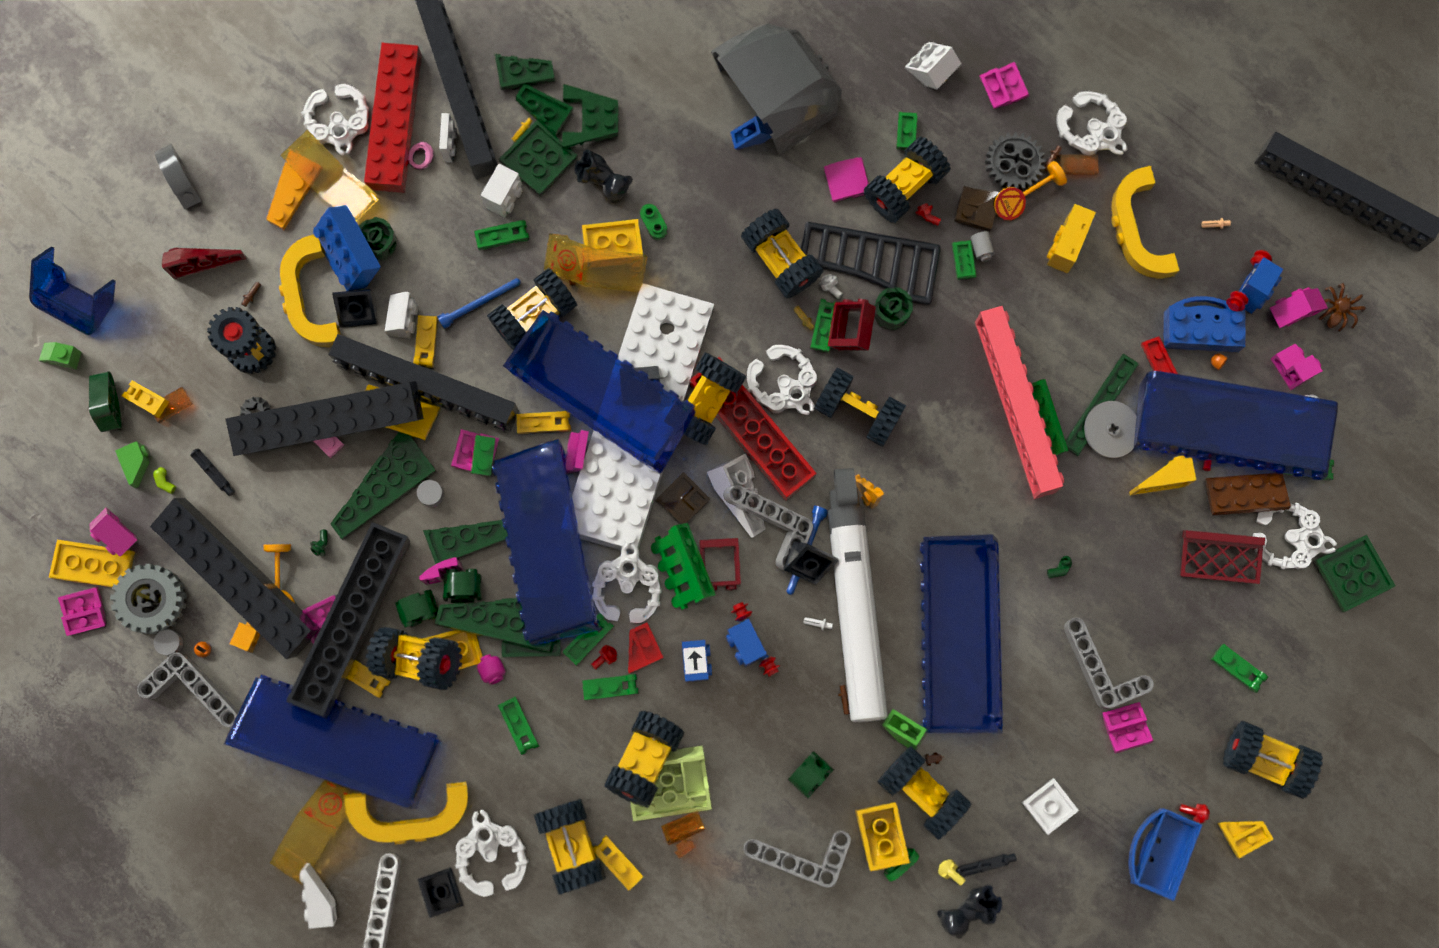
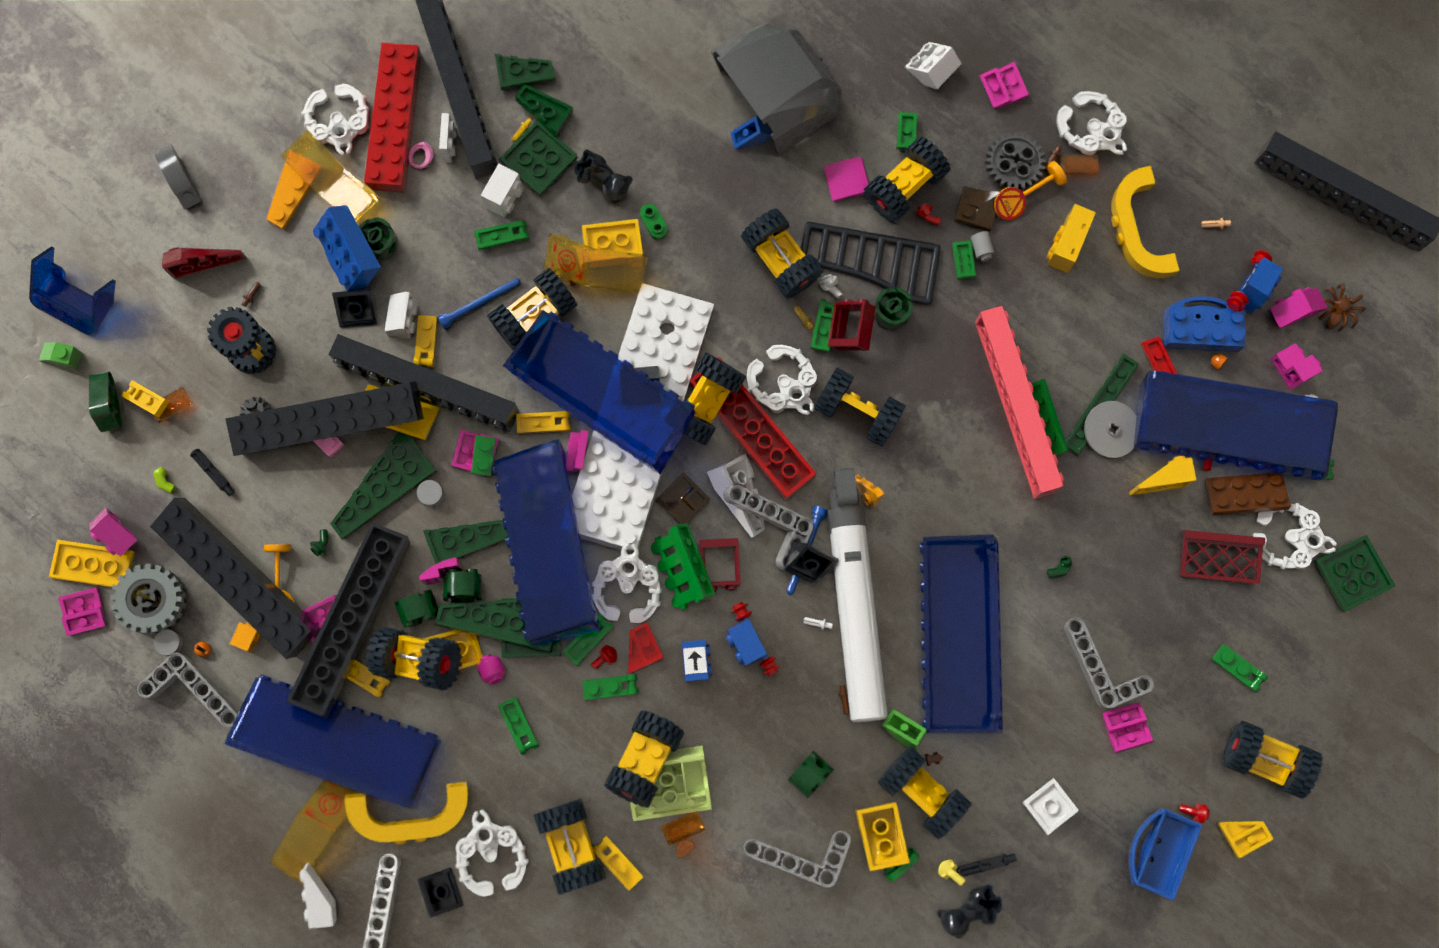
(133, 462): bright green slope -> none
(291, 265): yellow arch -> none
(598, 117): dark green wing -> none

